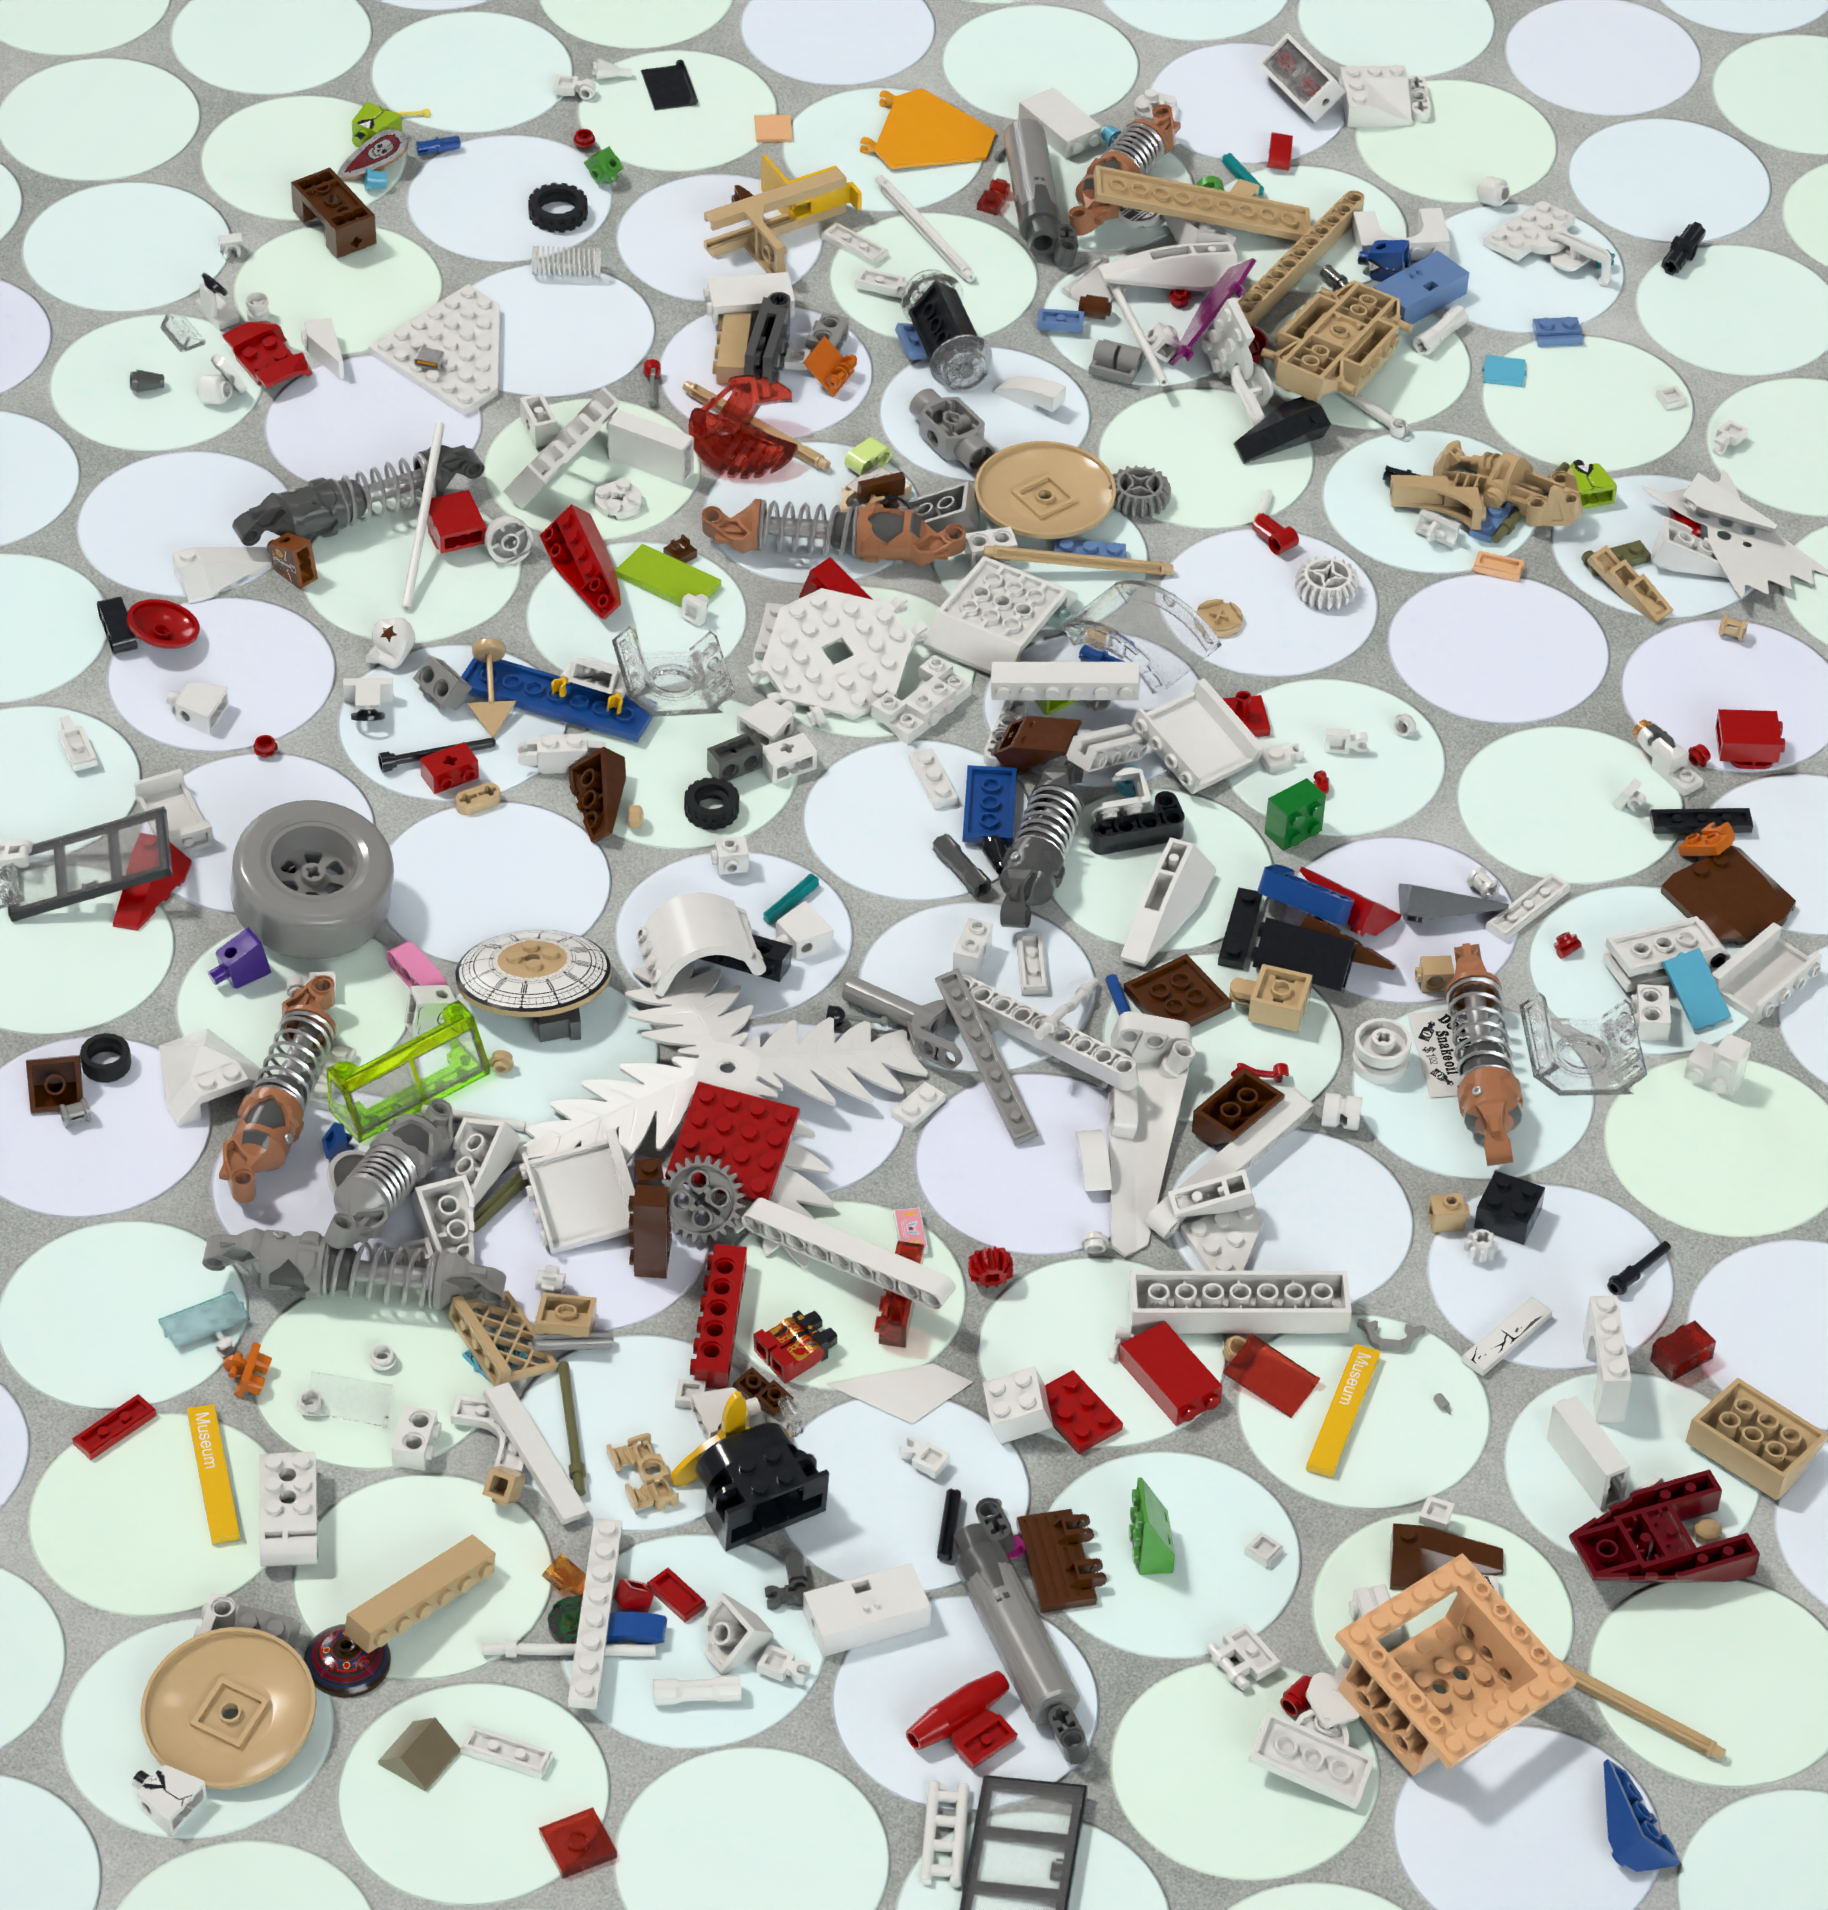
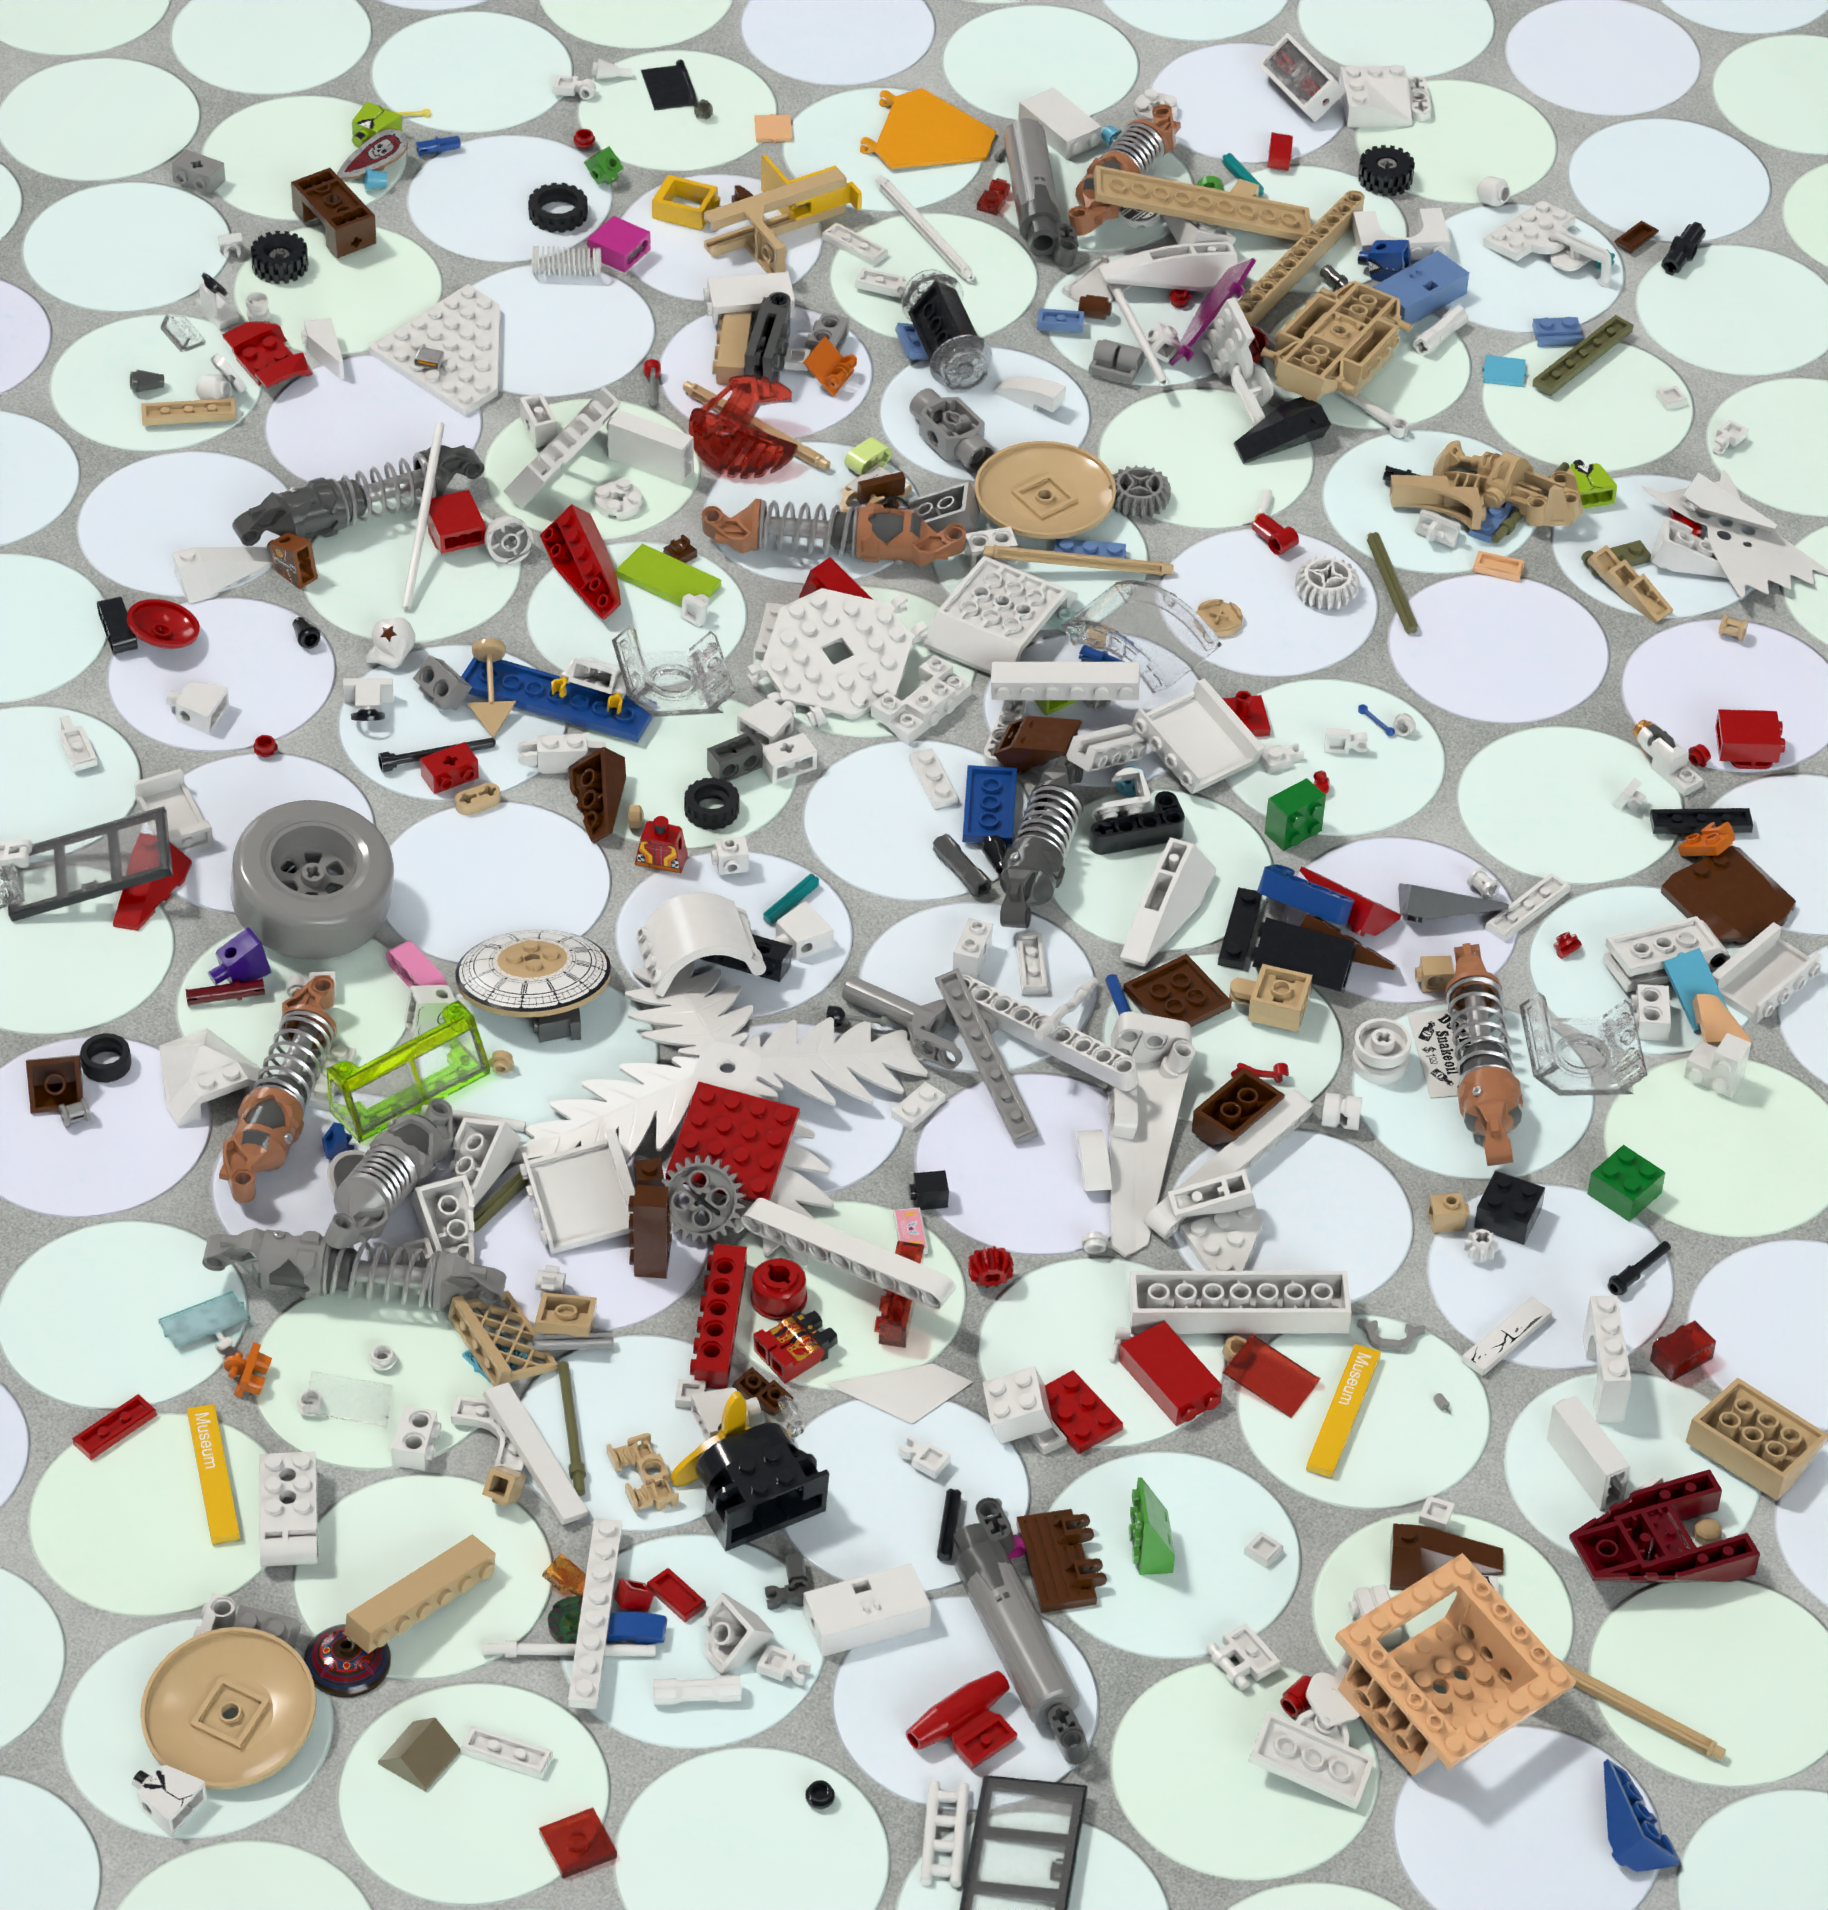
(188, 411): none -> tan plate
(198, 172): none -> light grey brick
(225, 992): none -> dark red pin
(279, 257): none -> black bush
(306, 634): none -> black cone
(620, 244): none -> dark pink piece
(662, 846): none -> red torso
(680, 214): none -> yellow window
(703, 109): none -> clear smoke plate
(778, 1289): none -> red wheel
(820, 1794): none -> black plate
(929, 1190): none -> black brick
(1048, 1440): none -> white tile
(1363, 709): none -> blue hinge
(1386, 170): none -> black bush
(1392, 582): none -> olive axle
(1582, 355): none -> olive plate
(1626, 1183): none -> green brick
(1636, 237): none -> reddish brown tile
(1715, 1019): none -> light nougat slope

